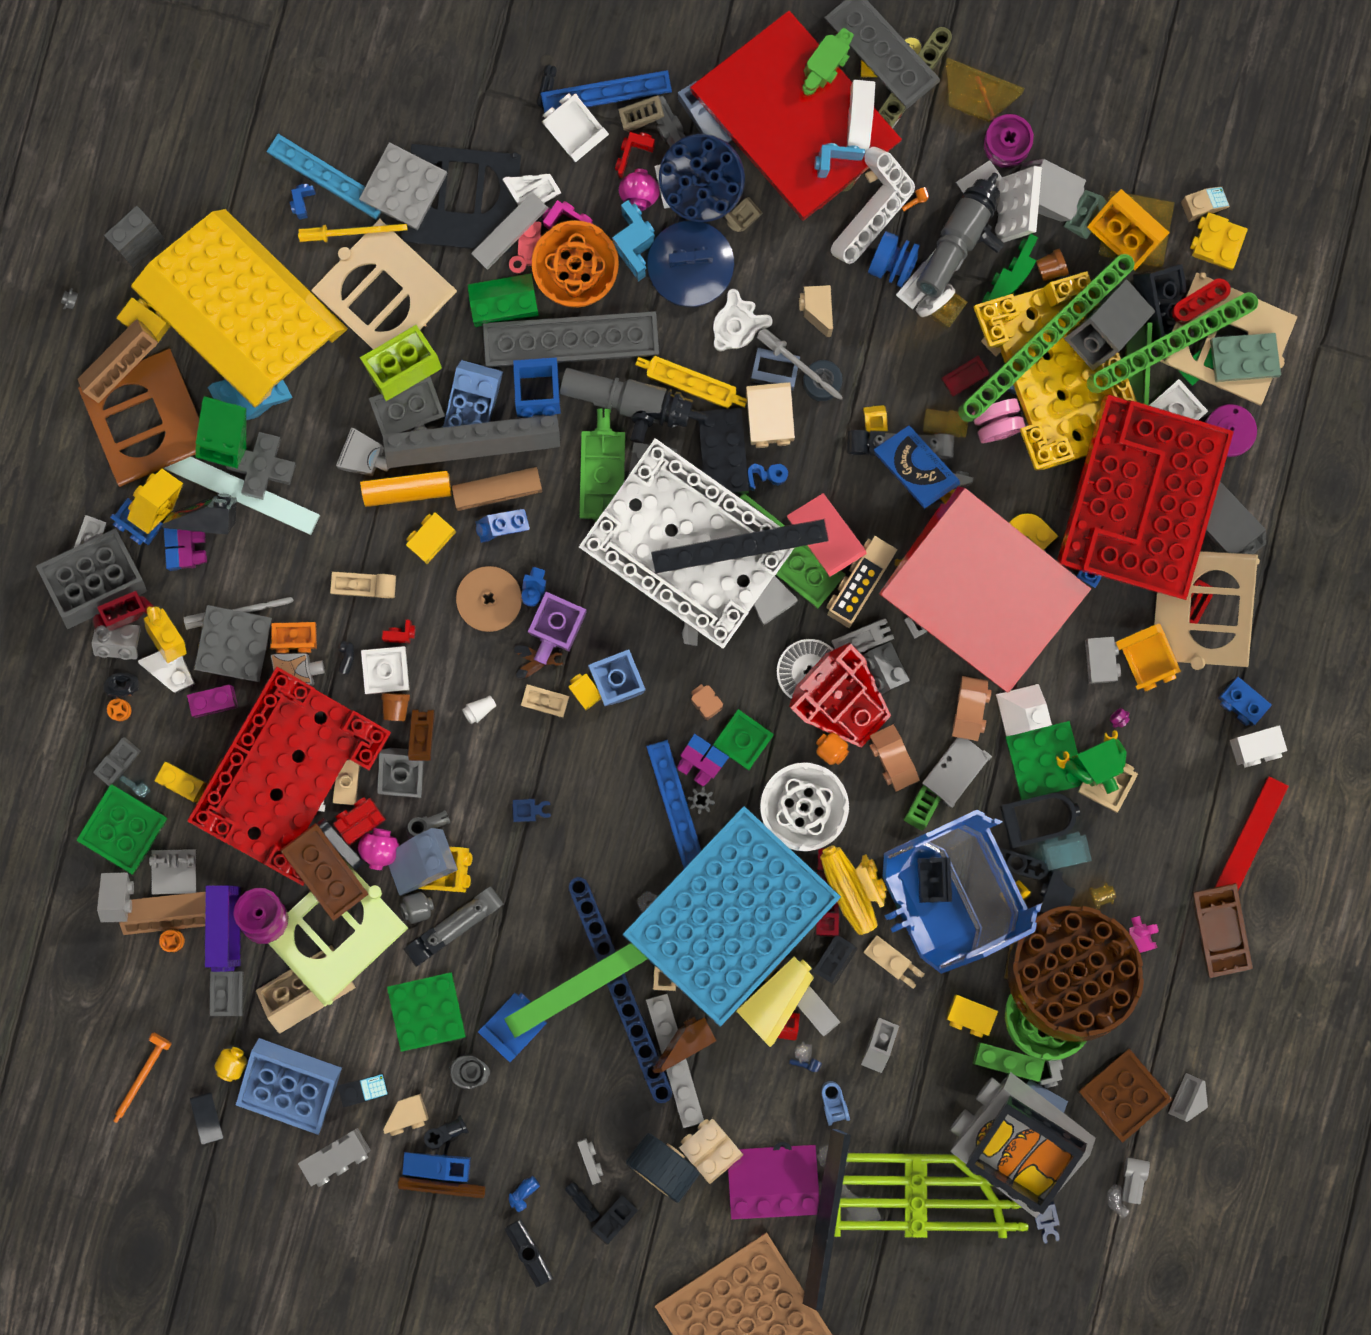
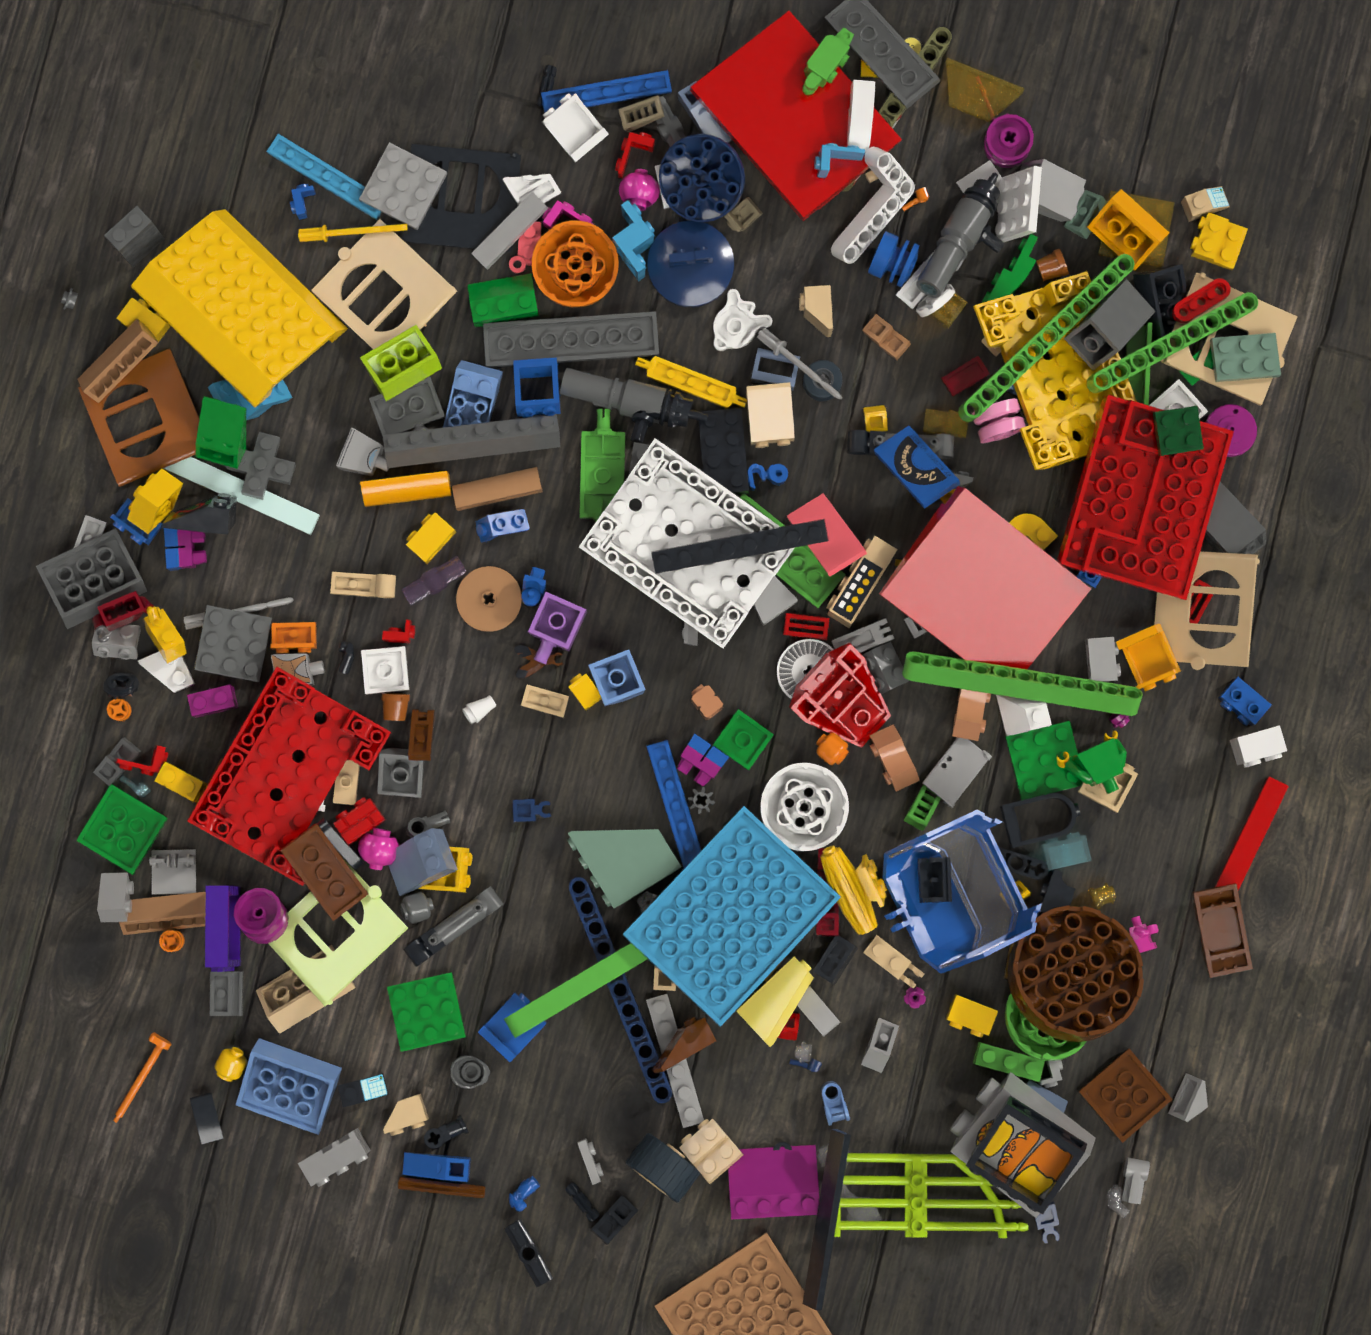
(159, 758): none -> red bracket
(434, 580): none -> clear purple piece
(624, 860): none -> sand green slope
(804, 626): none -> red tile
(886, 337): none -> medium nougat slope
(908, 998): none -> magenta plate
(1022, 683): none -> bright green beam
(1178, 430): none -> dark green plate

